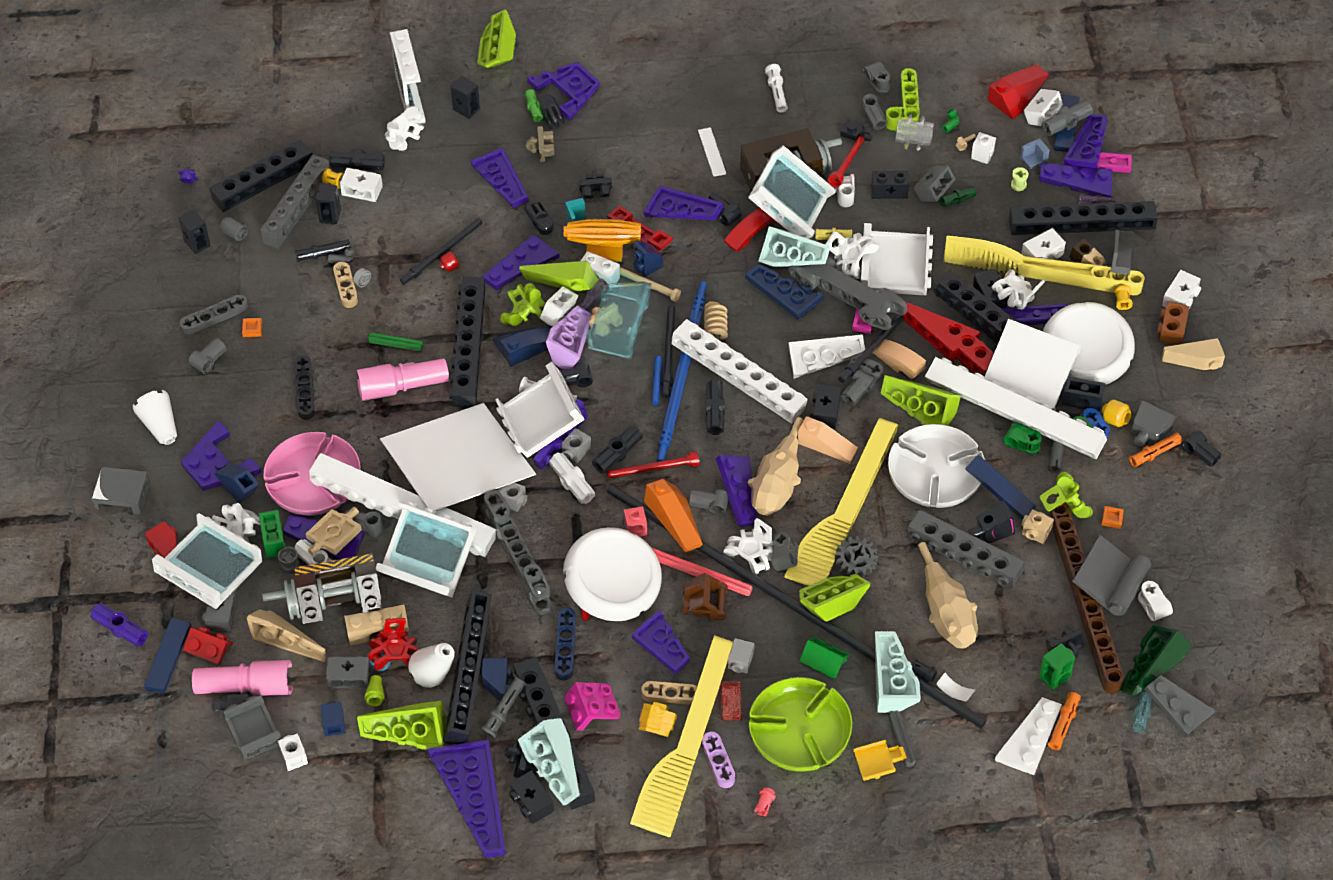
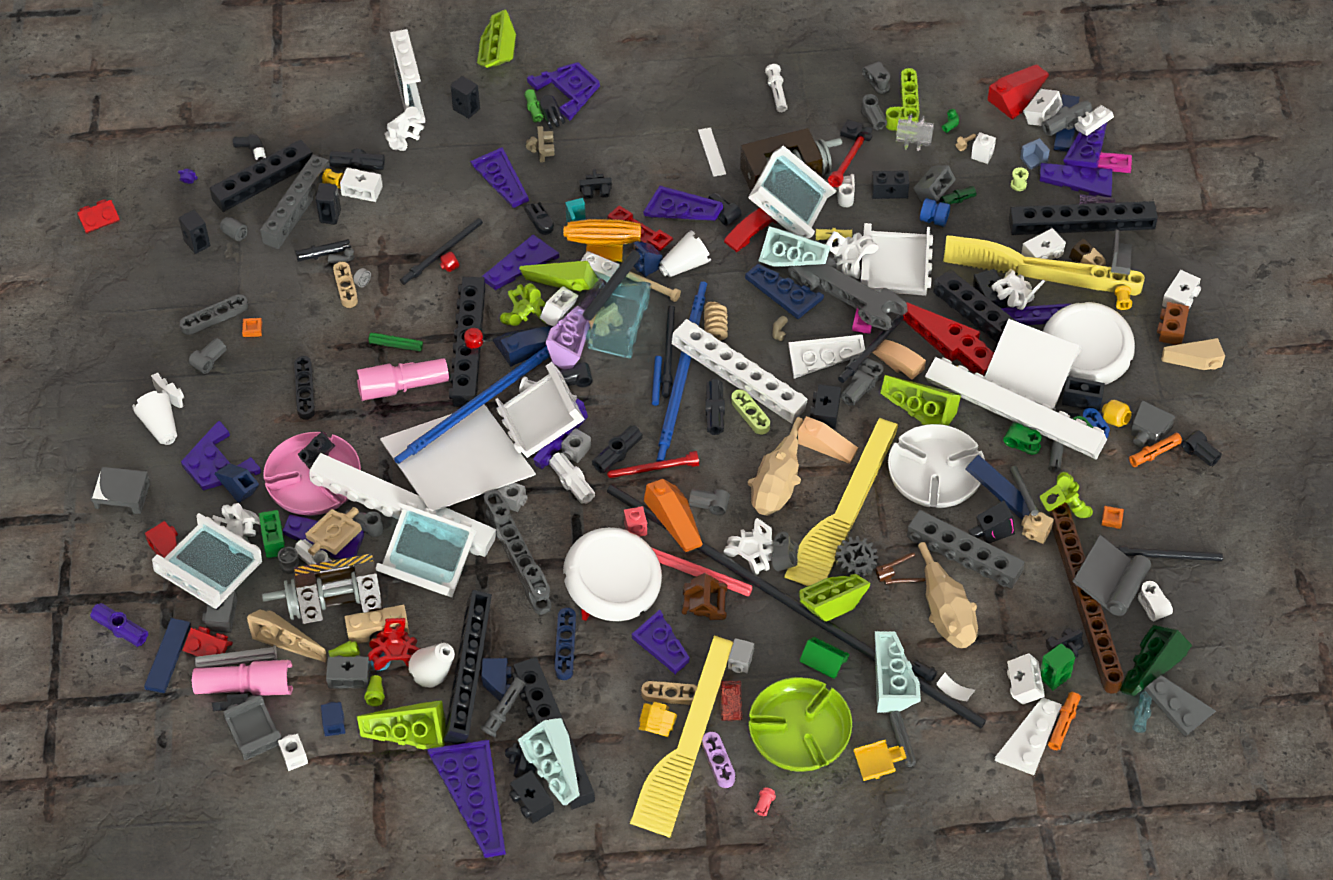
(98, 216): none -> bracket
(175, 394): none -> white slope
(236, 657): none -> light grey axle
(253, 143): none -> black arm
(318, 445): none -> black hips
(348, 649): none -> lime cone
(473, 338): none -> red piece
(473, 405): none -> blue axle
(591, 702): dark pink bracket -> none
(611, 285): none -> black axle
(684, 256): none -> white cone
(735, 476): dark purple wing -> none
(752, 420): none -> yellowish green beam
(777, 334): none -> dark tan arm
(886, 571): none -> reddish brown plant
(935, 212): none -> blue wheel
(1024, 491): none -> dark grey bar
(1025, 679): none -> white brick
(1093, 120): none -> white plate
(1171, 554): none -> black bar

